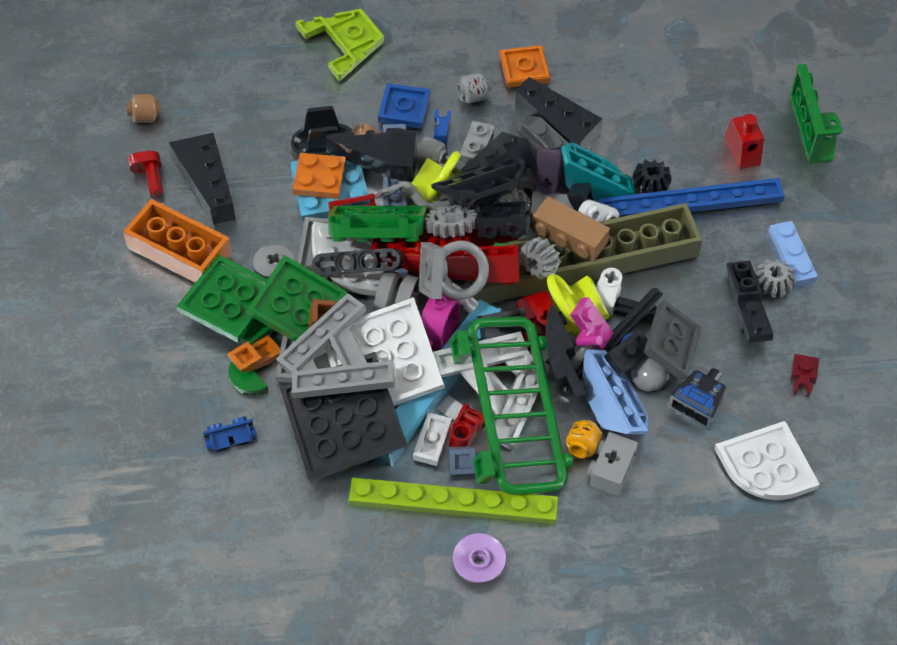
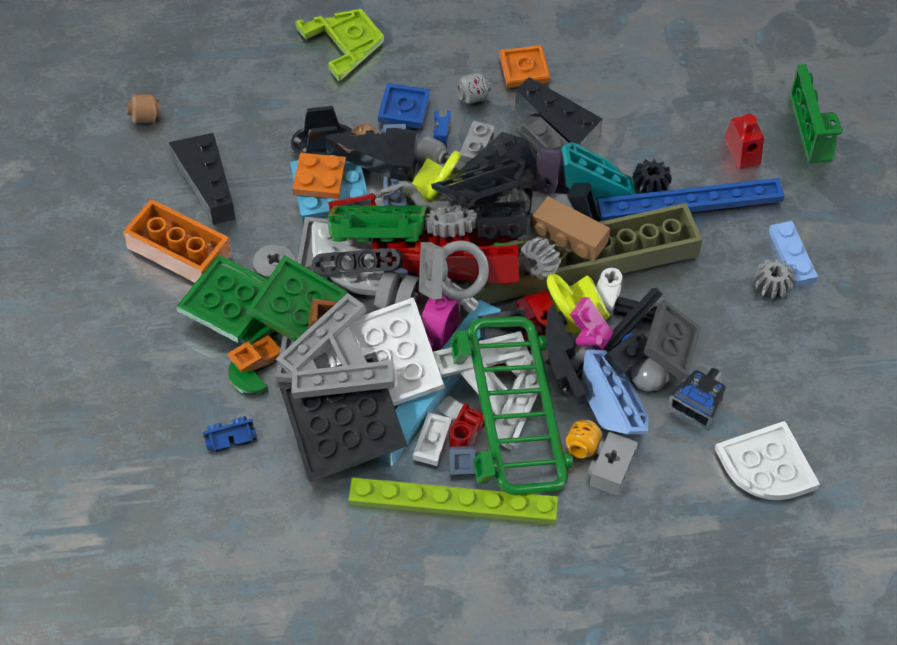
(149, 163): red piece -> none
(479, 547): lavender dish -> none
(598, 211): white plate -> none
(747, 302): black slope -> none
(804, 372): dark red plate -> none

